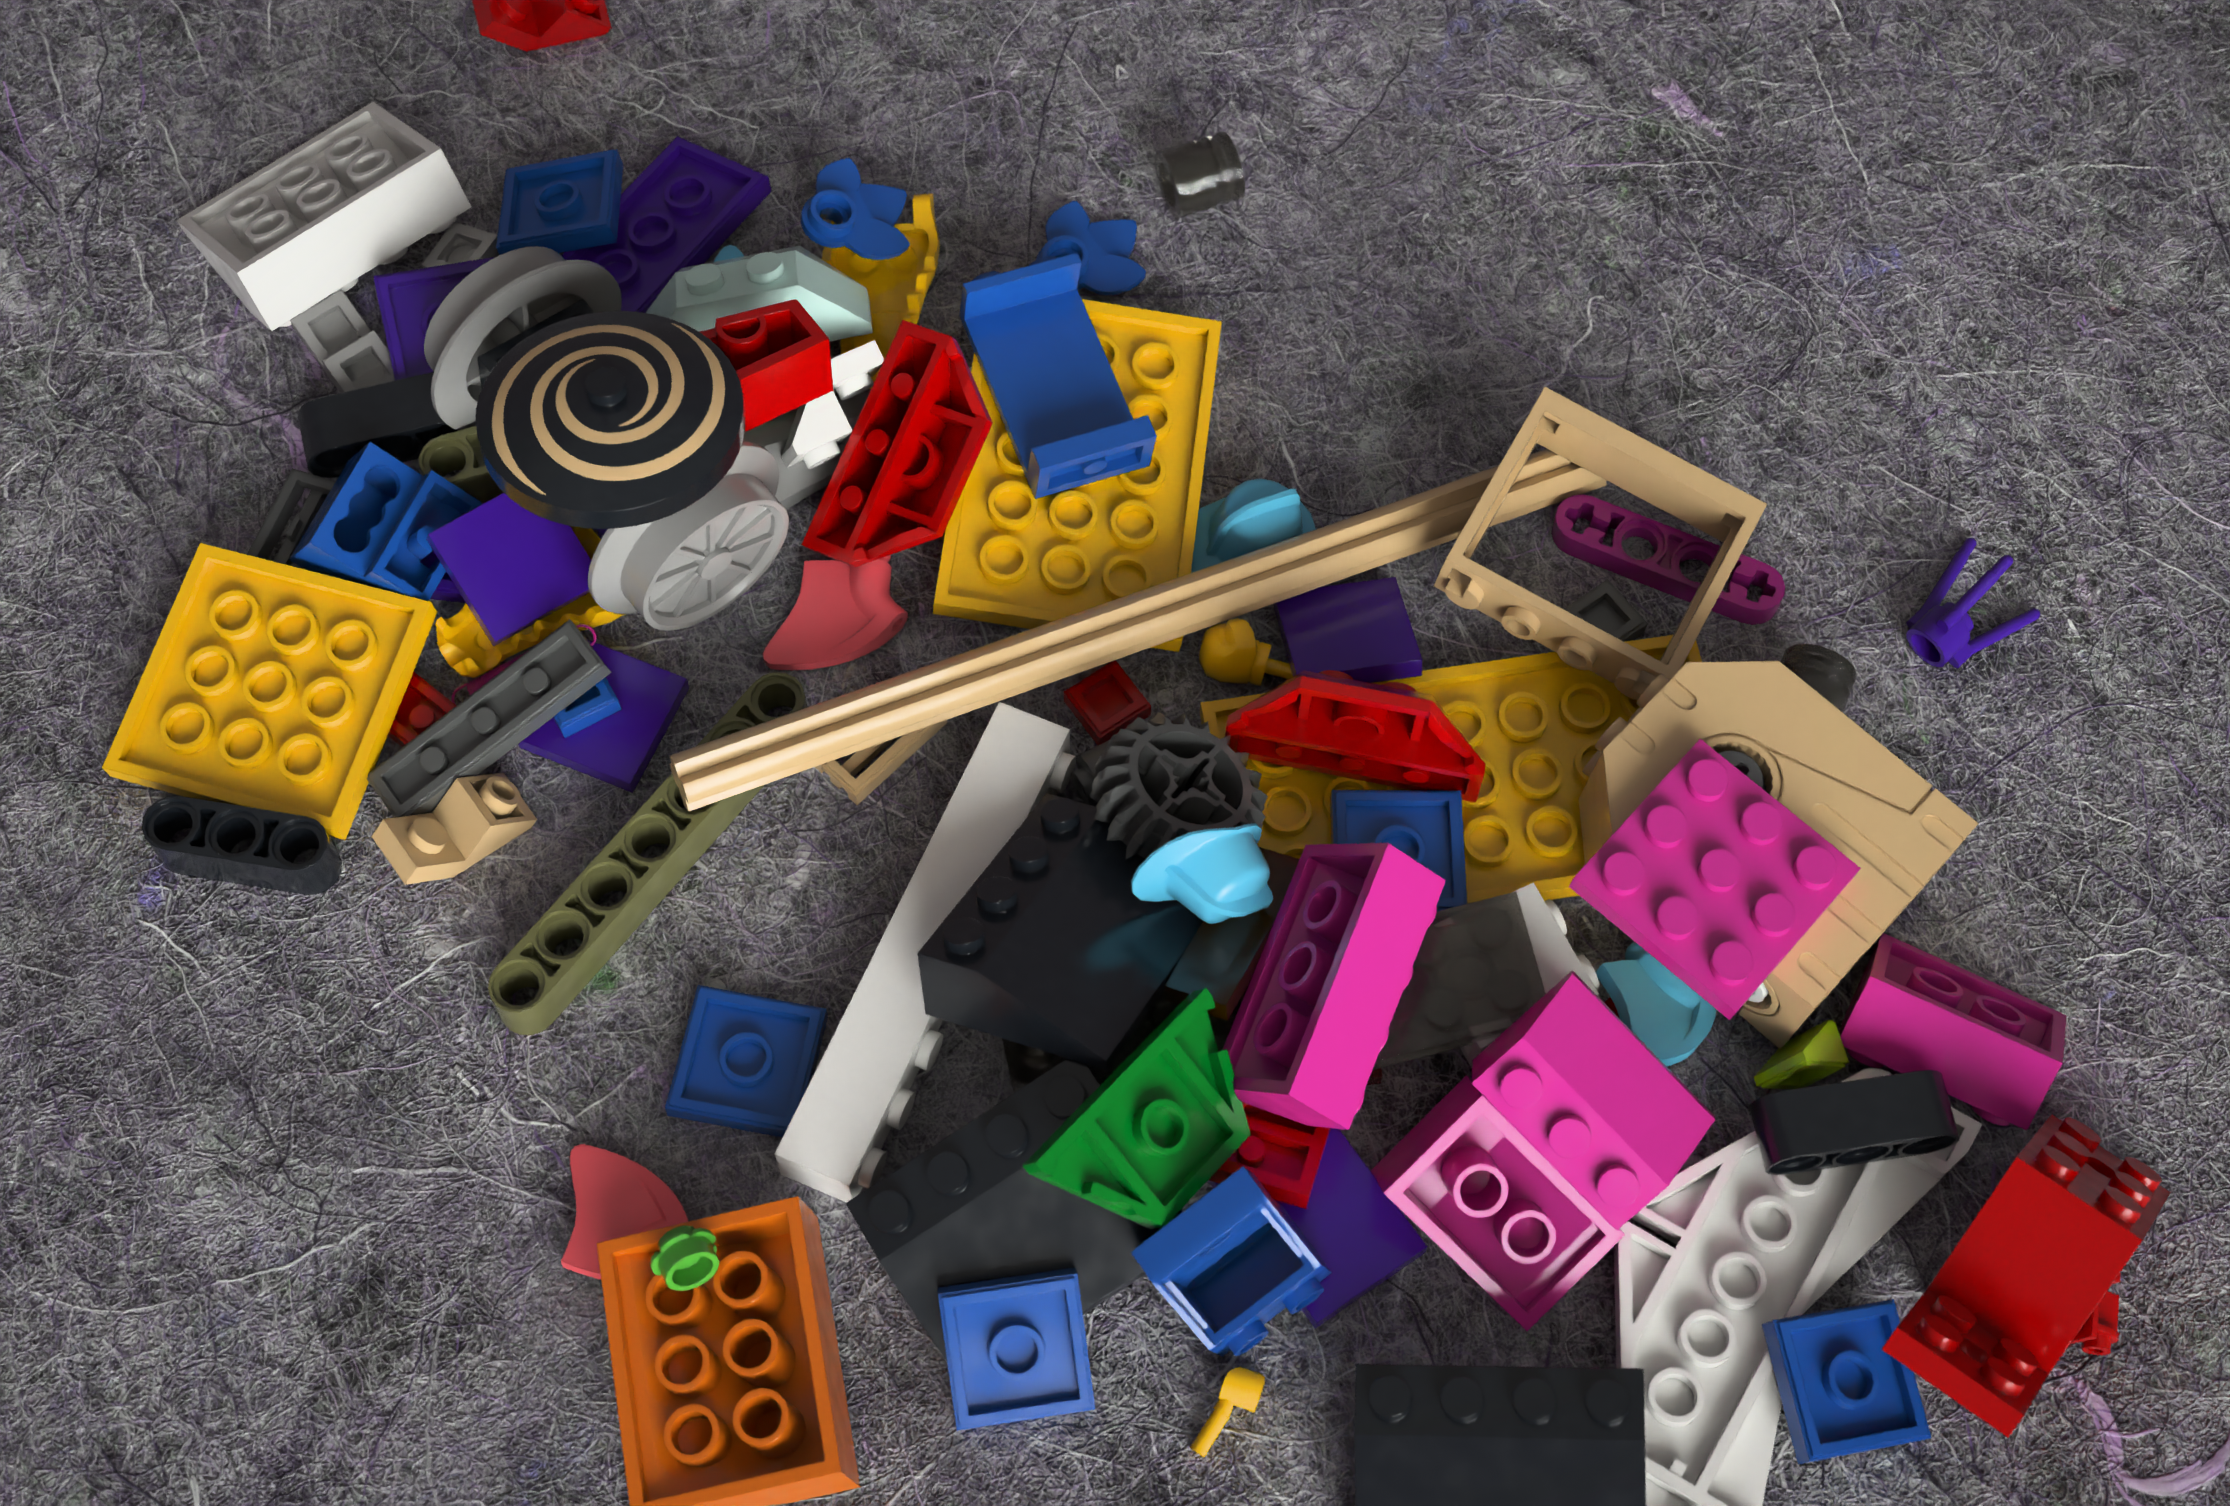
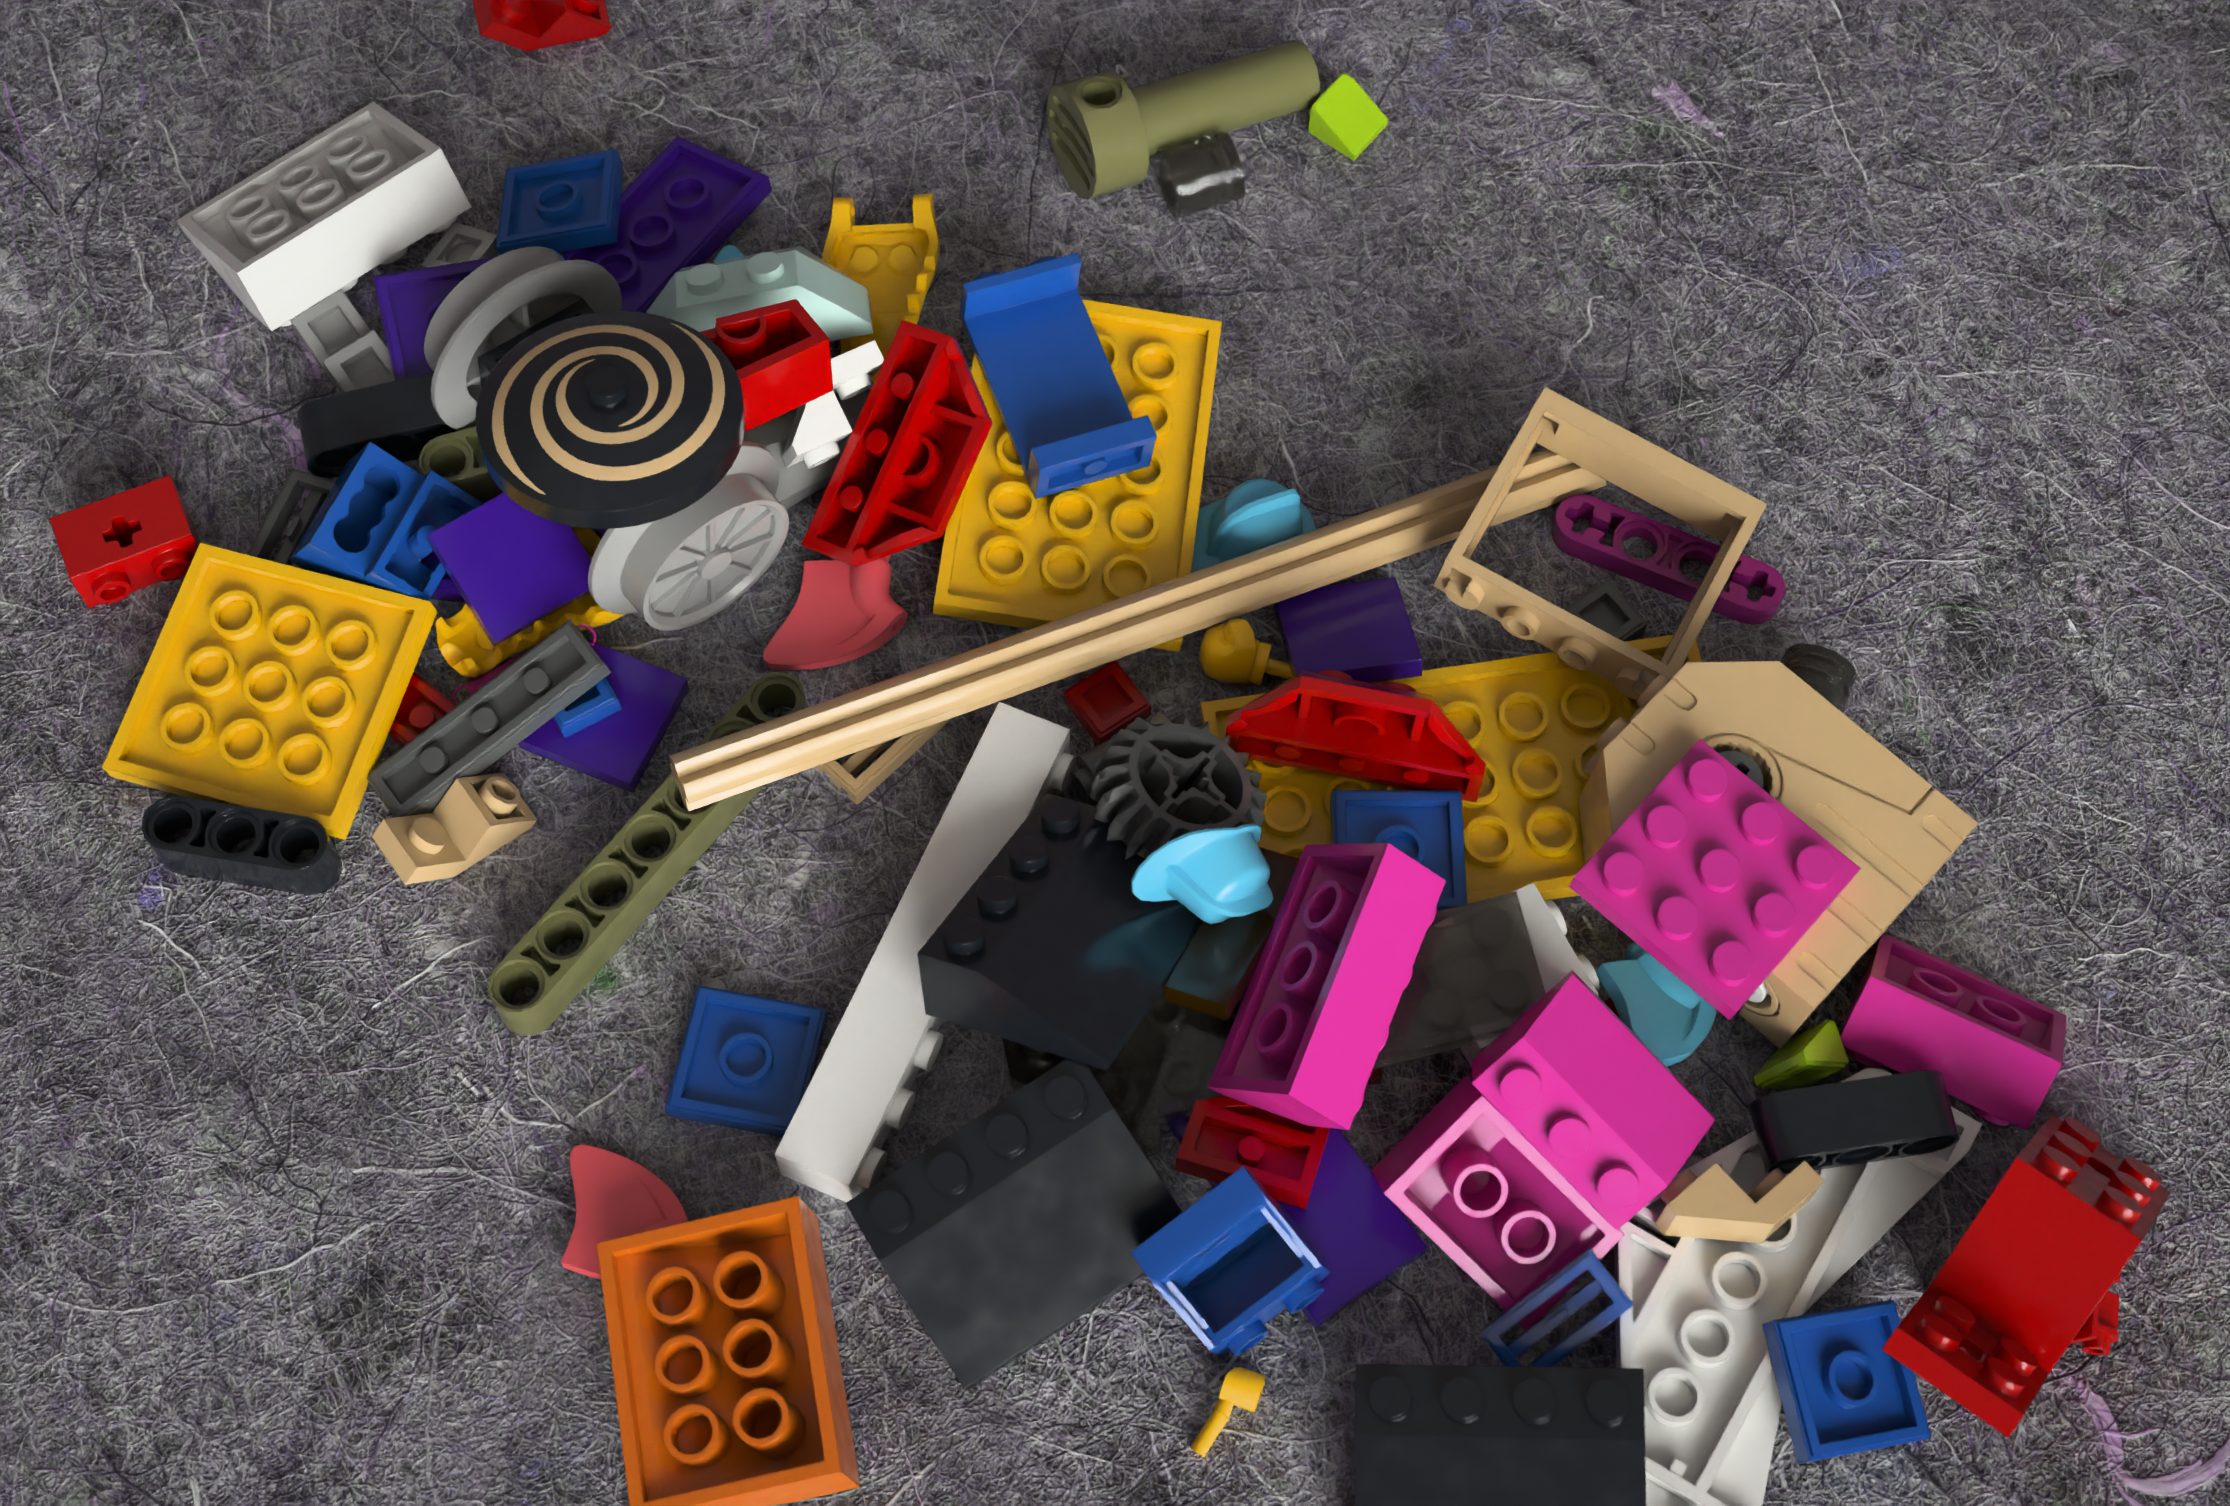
(127, 541): none -> red brick
(686, 1257): bright green plate -> none
(860, 210): blue plate -> none
(1016, 1348): blue tile -> none
(1102, 248): blue plate -> none
(1110, 130): none -> olive piece
(1152, 1124): green wing -> none
(1346, 117): none -> lime slope
(1602, 1282): none -> blue tile
(1720, 1210): none -> tan slope
(1944, 631): dark purple plant -> none

